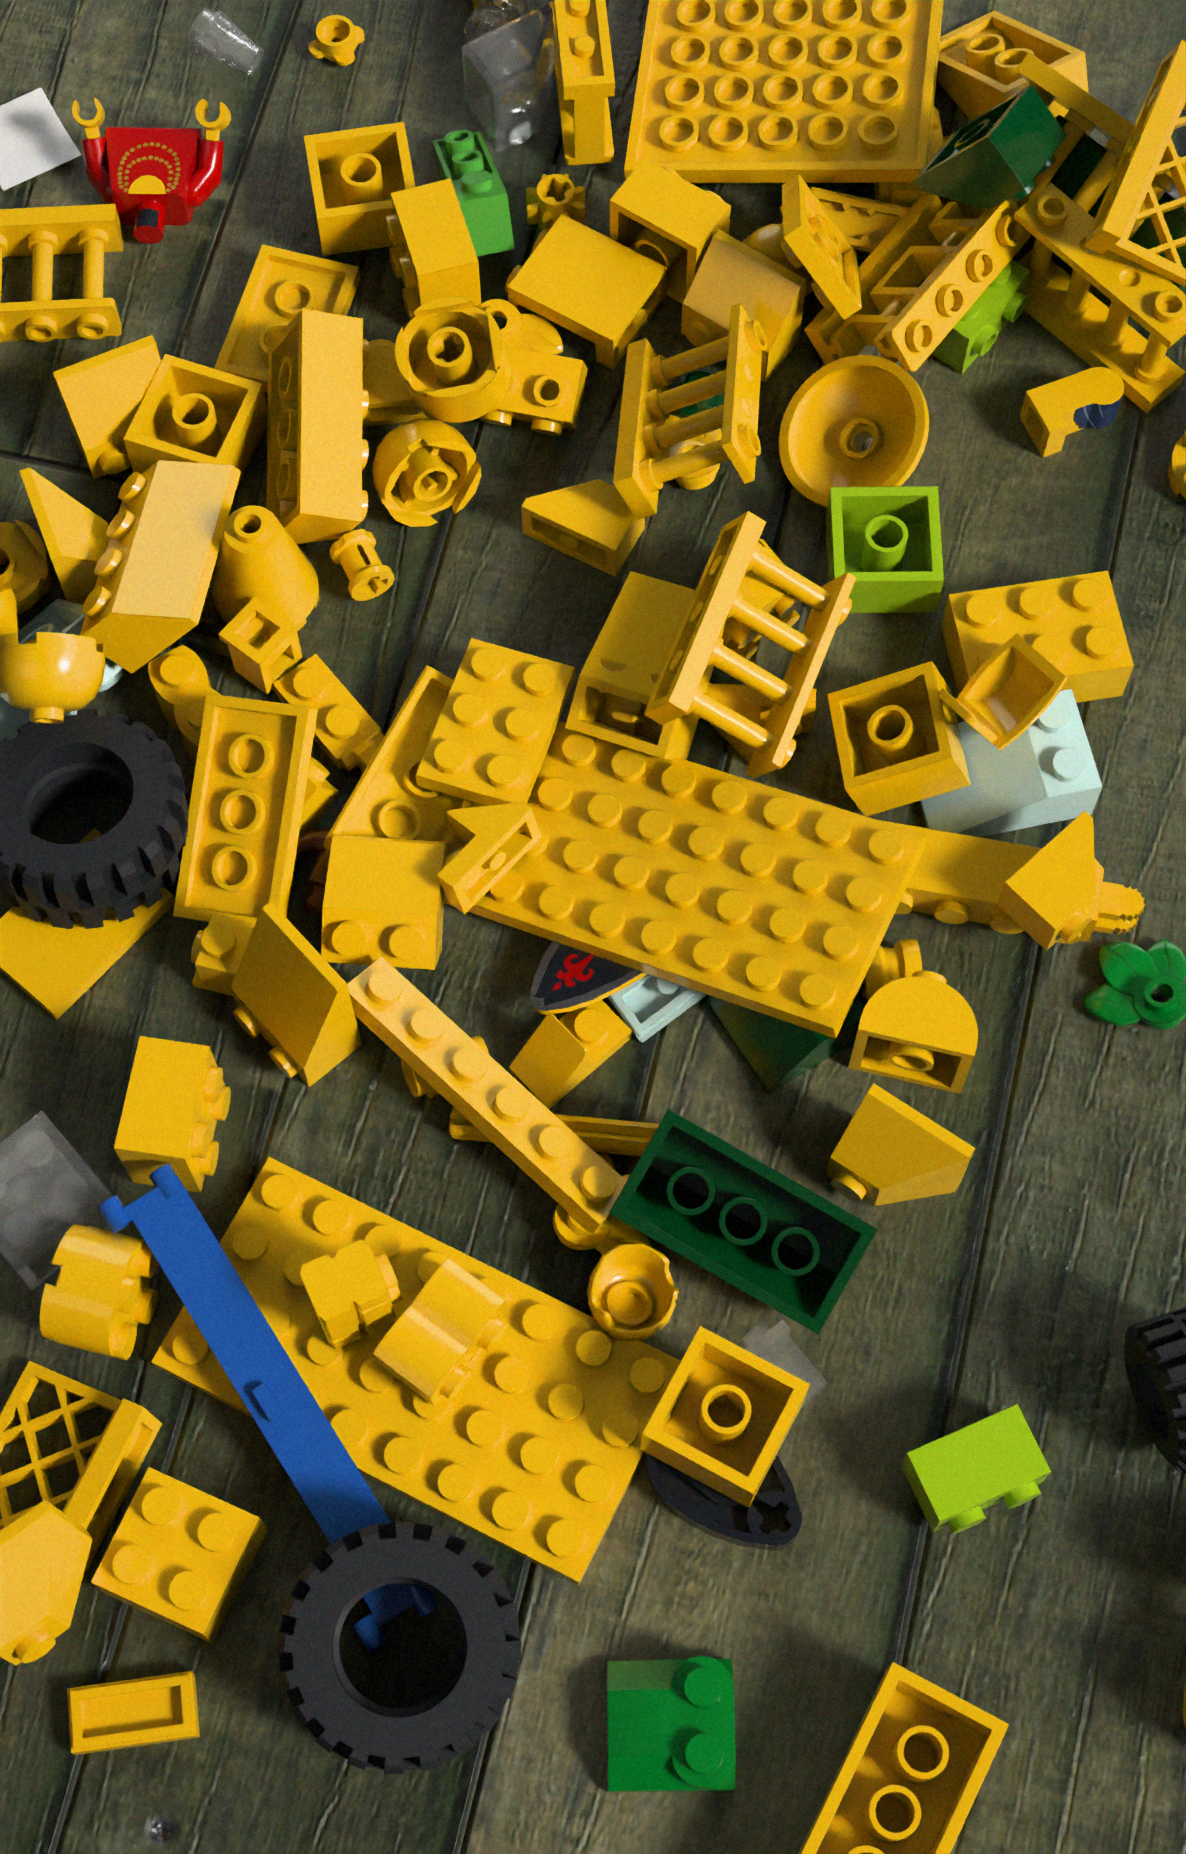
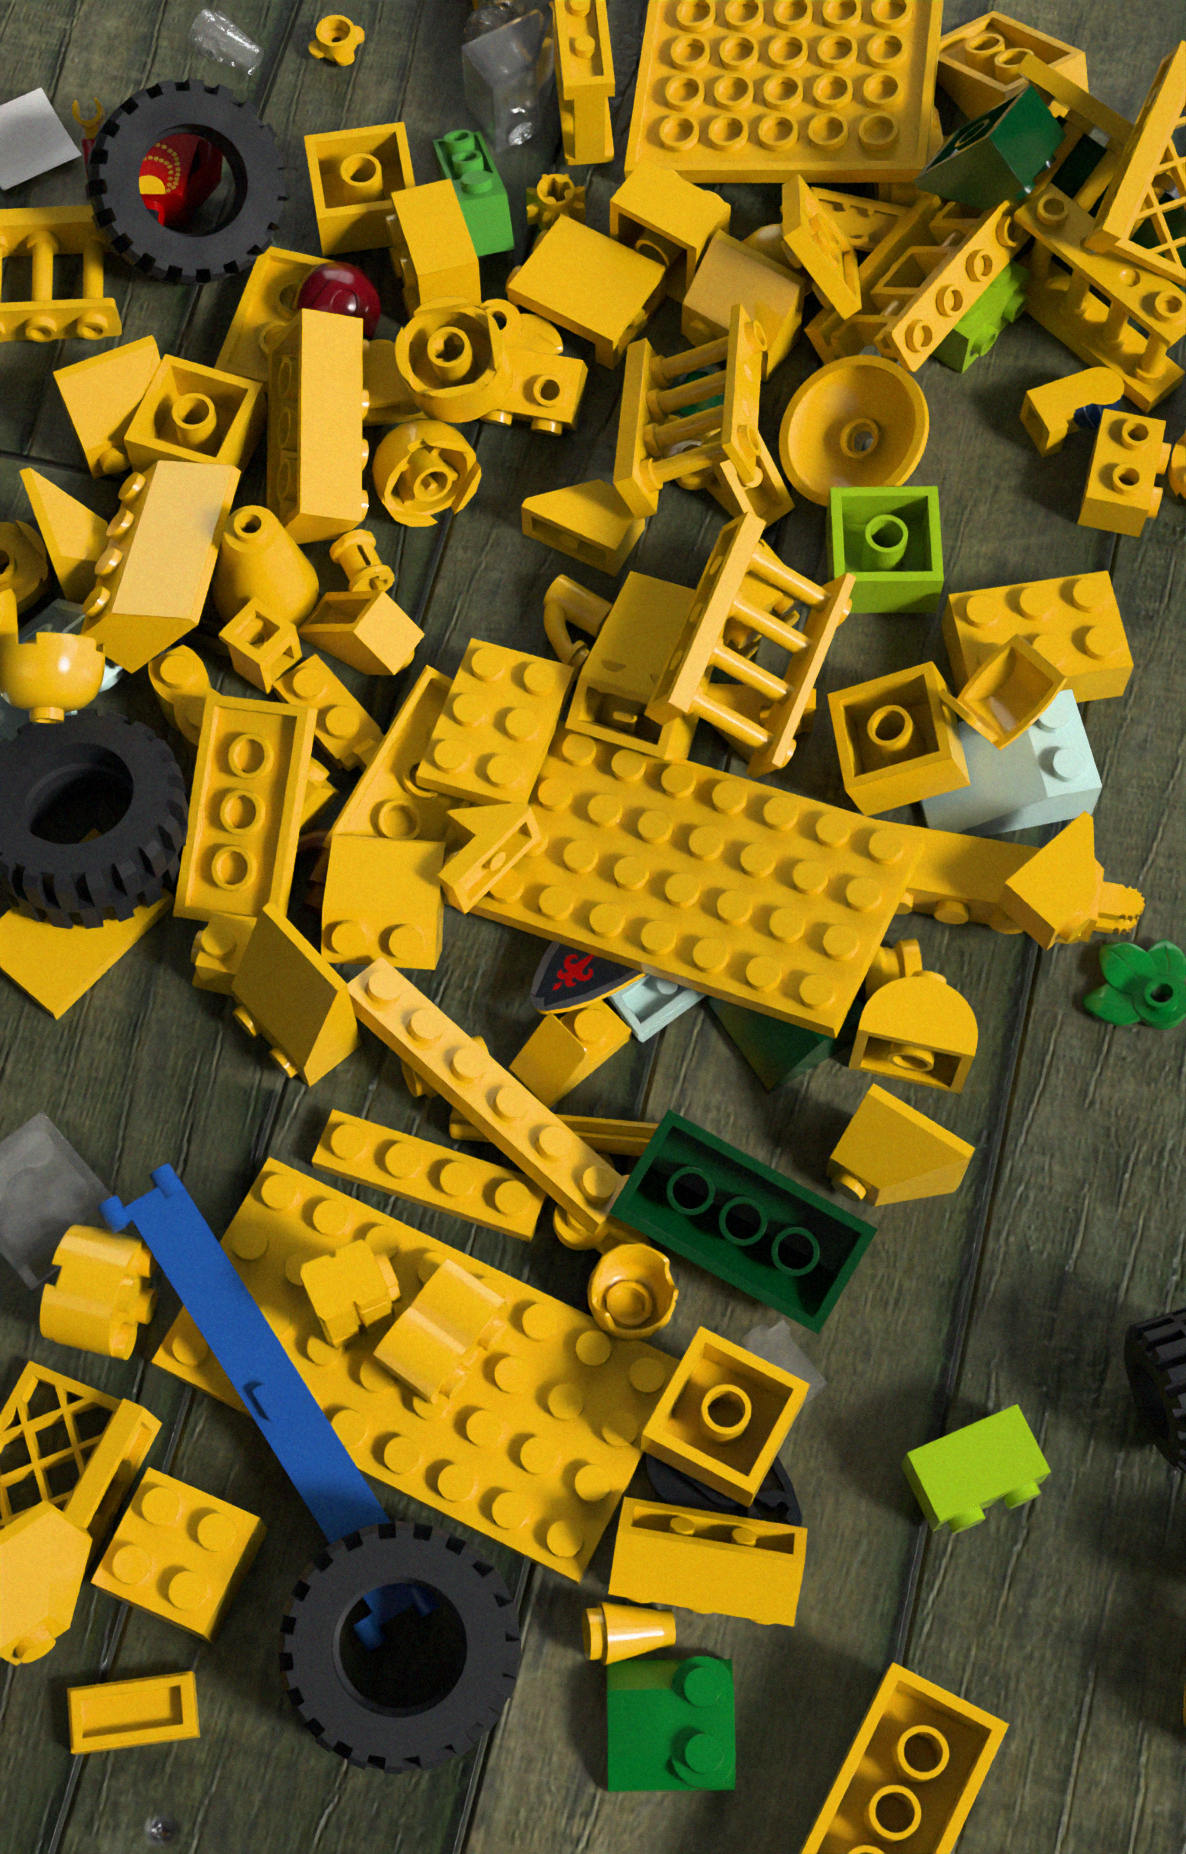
(172, 1112): yellow brick -> none
(242, 139): none -> black tyre
(339, 290): none -> dark red helmet
(363, 631): none -> yellow slope
(430, 1175): none -> yellow plate
(580, 607): none -> yellow plant
(624, 1631): none -> yellow cone
(708, 1562): none -> yellow brick
(763, 497): none -> yellow slope
(1123, 473): none -> yellow brick

